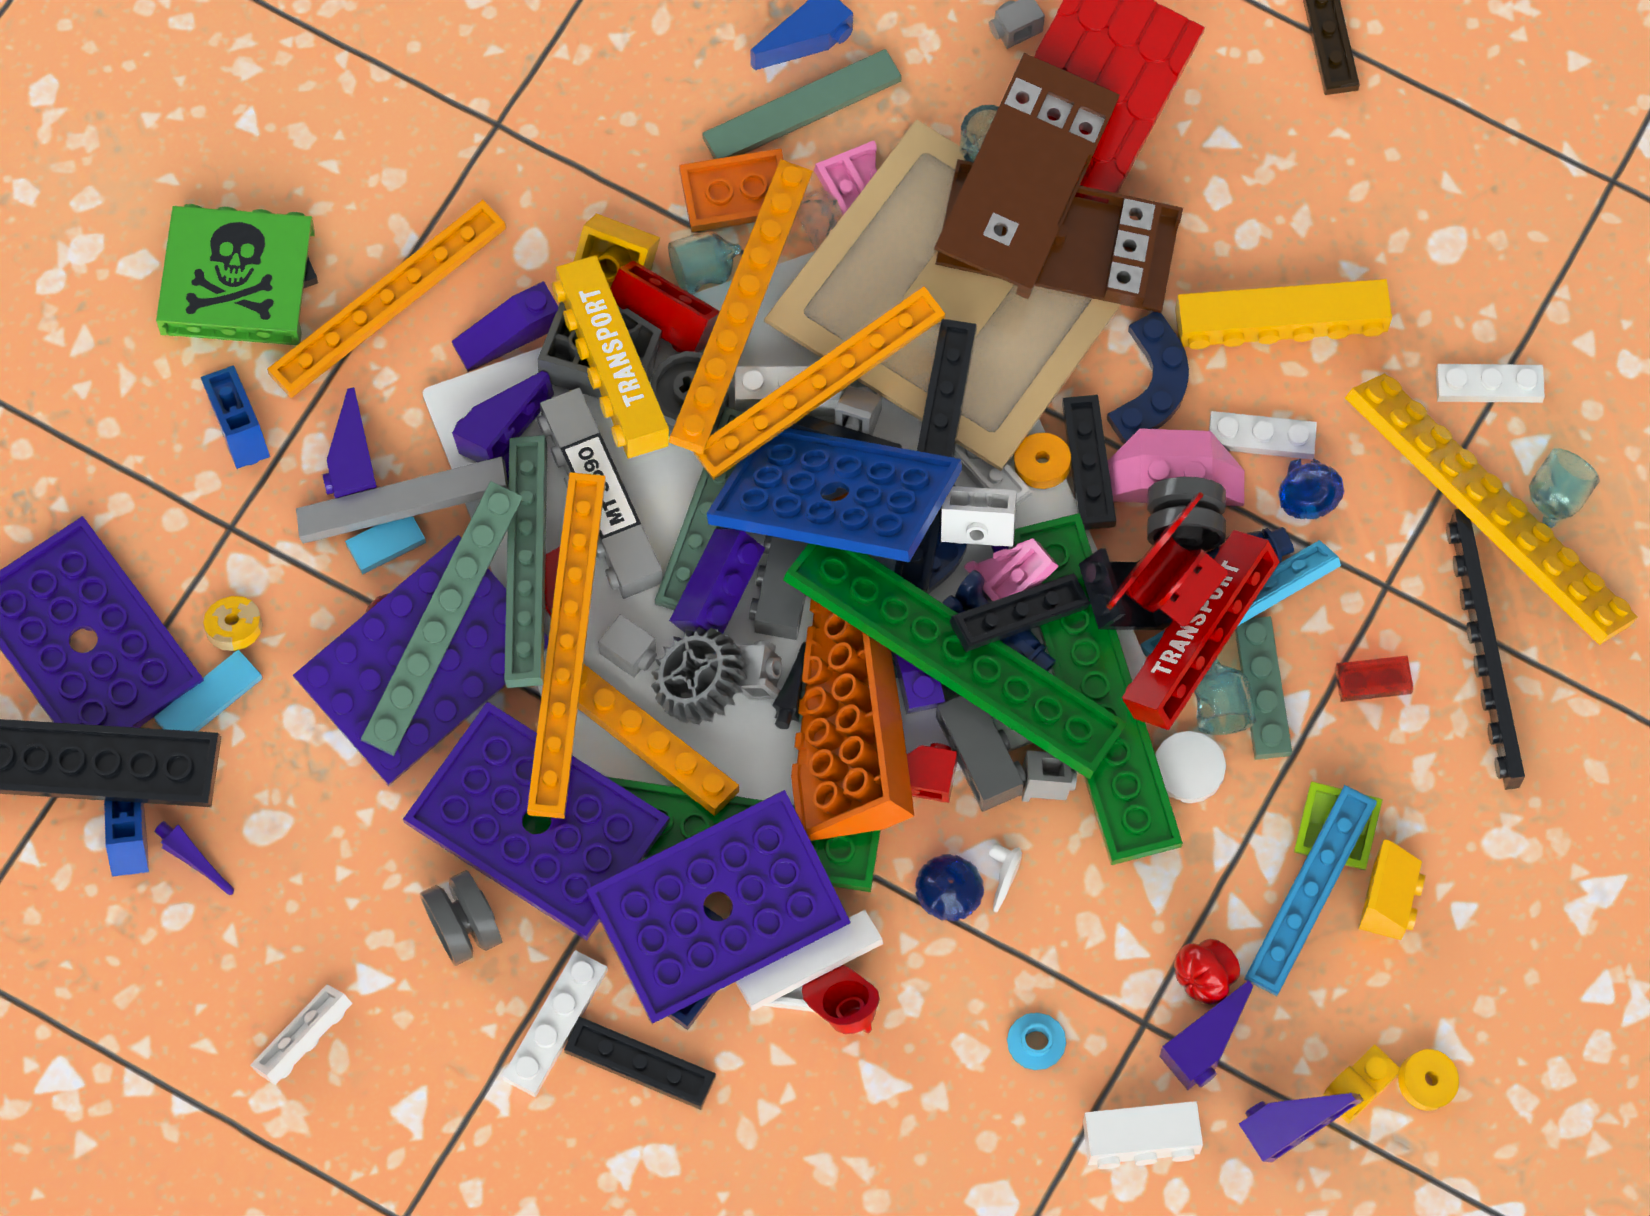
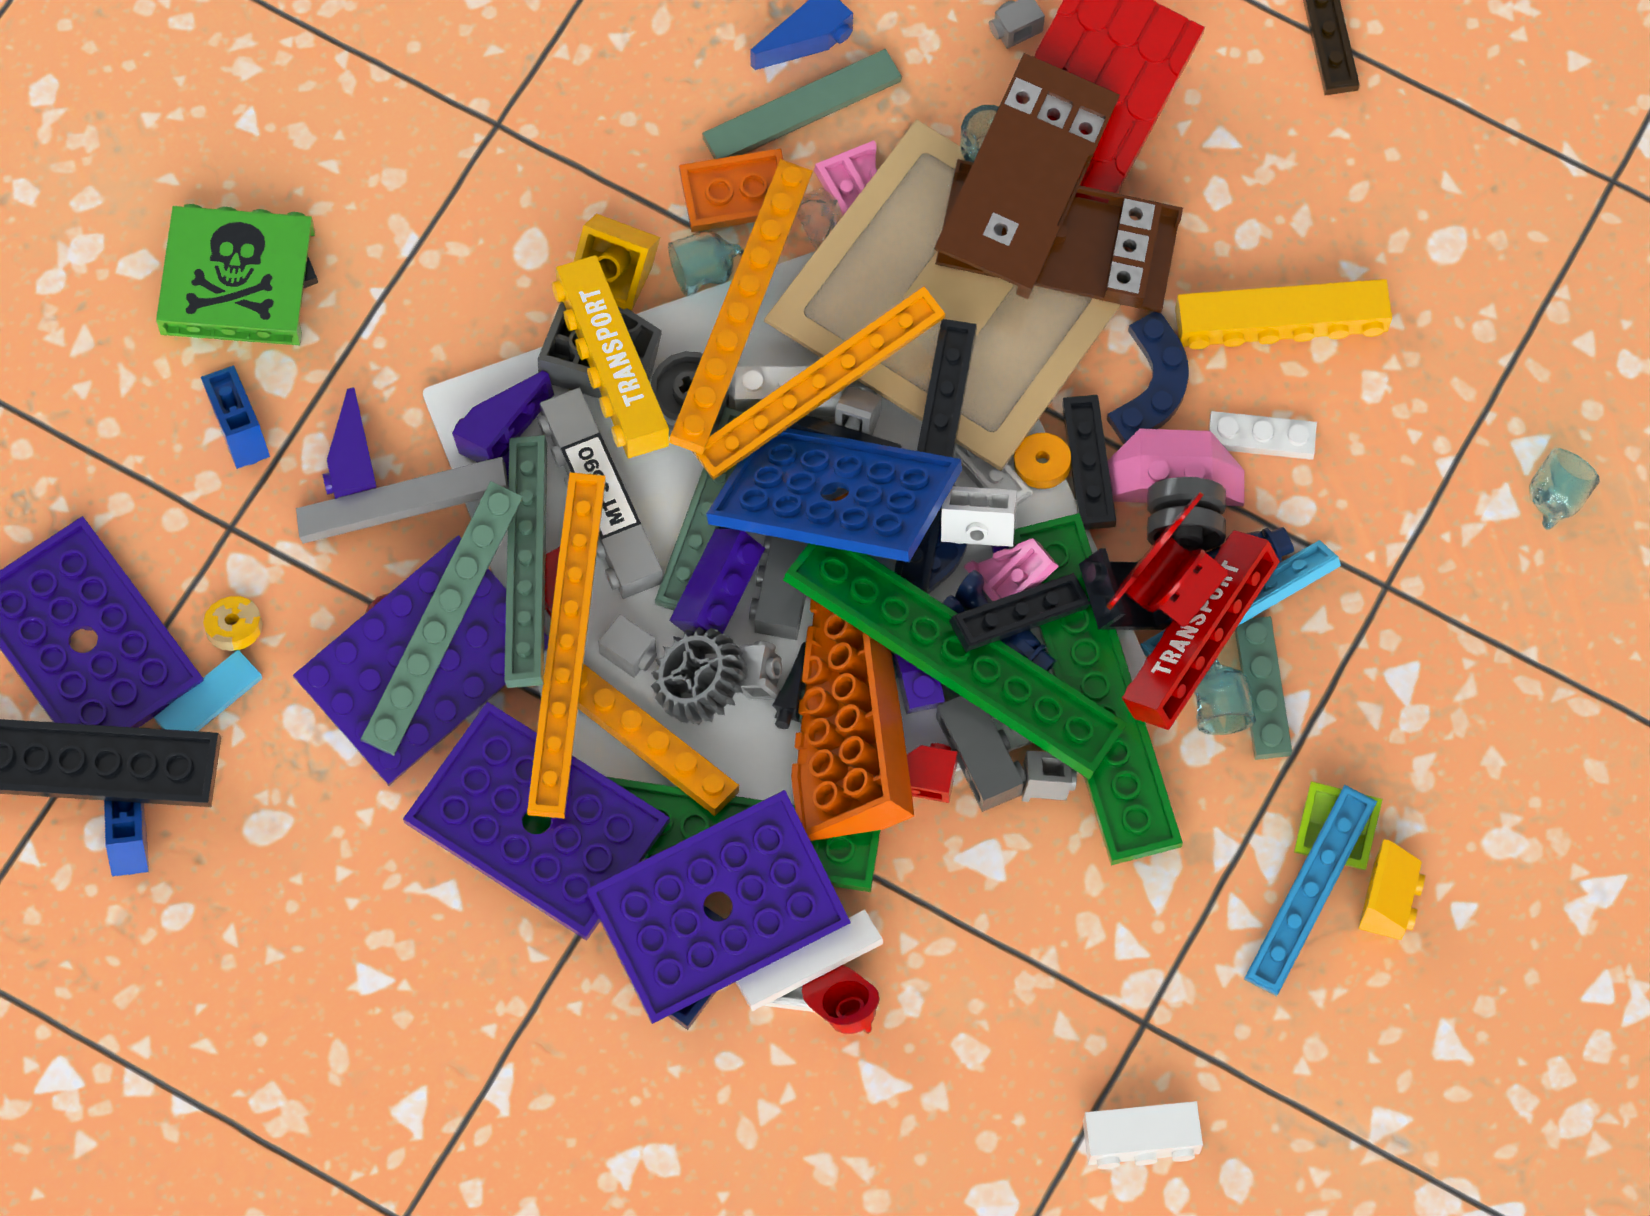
(179, 844): dark purple piece -> none
(301, 1034): white plate -> none
(384, 543): medium azure tile -> none
(386, 298): light orange plate -> none
(465, 915): dark grey wheel -> none
(507, 327): dark purple slope -> none
(555, 1023): white plate -> none
(640, 1063): black tile -> none
(680, 315): red brick -> none
(948, 899): clear blue hair -> none
(1011, 863): white bar -> none
(1030, 1057): medium azure piece -> none
(1191, 766): white tile -> none
(1199, 1047): dark purple slope -> none
(1206, 970): red piece -> none
(1285, 1124): dark purple slope -> none
(1310, 490): clear blue hair -> none
(1366, 1077): yellow plate -> none
(1374, 678): clear red plate -> none
(1415, 1088): yellow piece -> none
(1487, 661): black plate -> none
(1490, 383): white plate -> none
(1492, 508): yellow plate -> none

